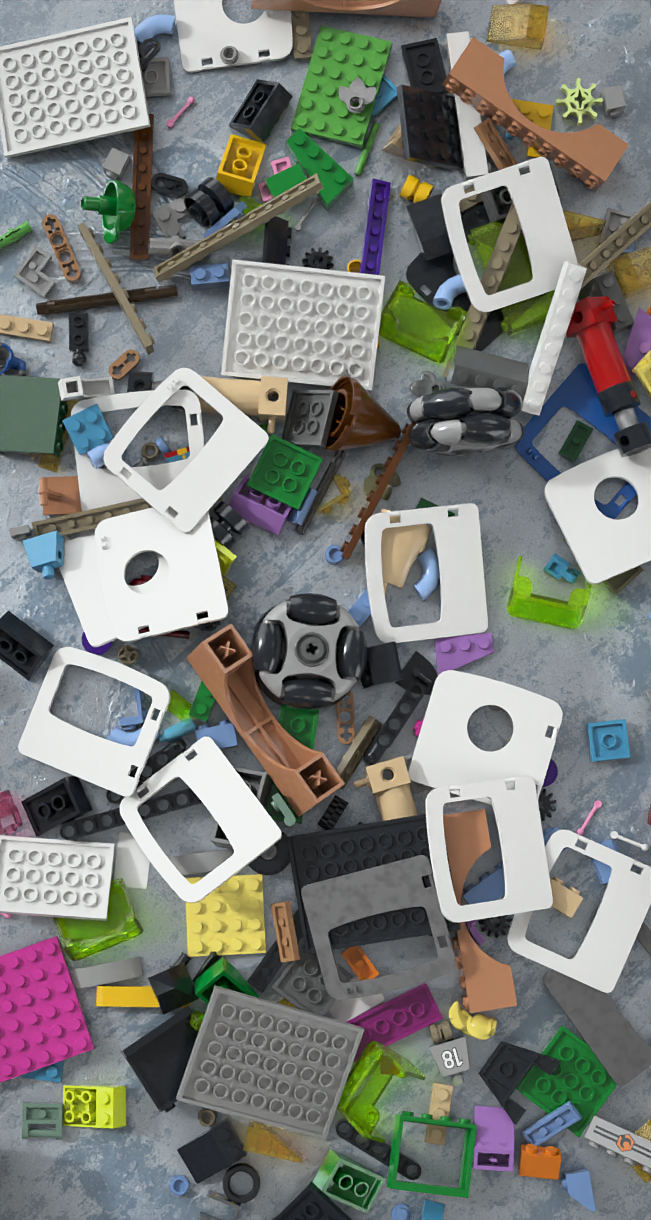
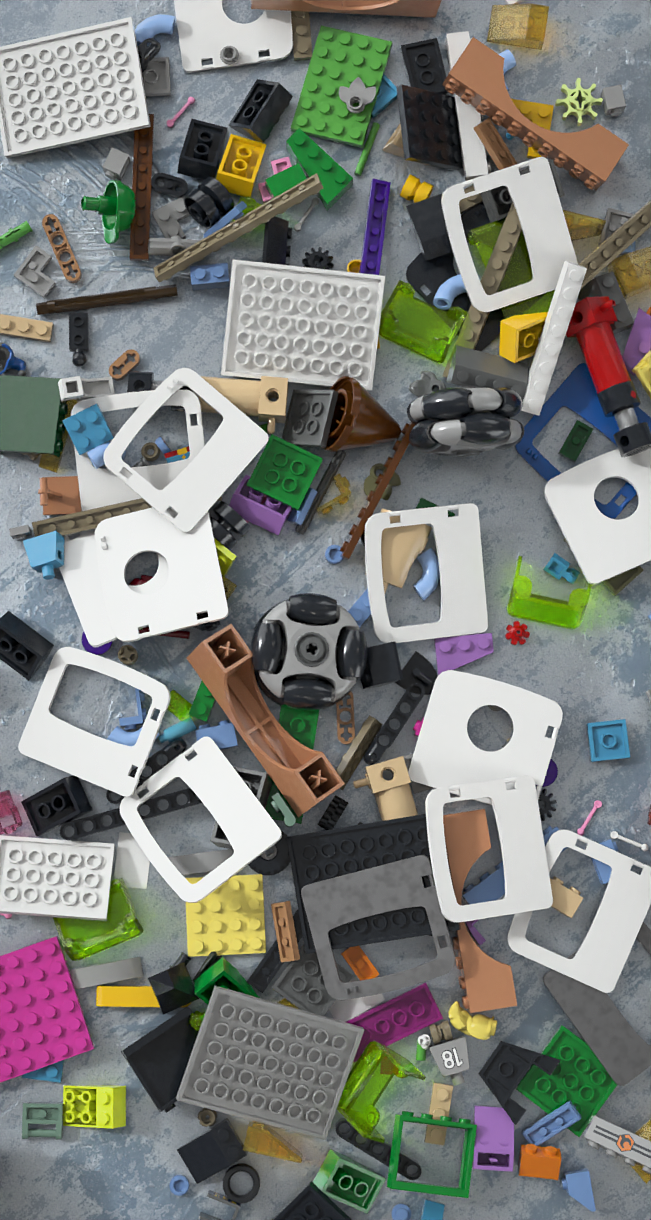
(120, 293): dark tan plate -> none
(202, 150): none -> black slope
(423, 1044): none -> arm
(501, 925): black gear -> none
(513, 633): none -> red plant
(520, 335): none -> yellow slope

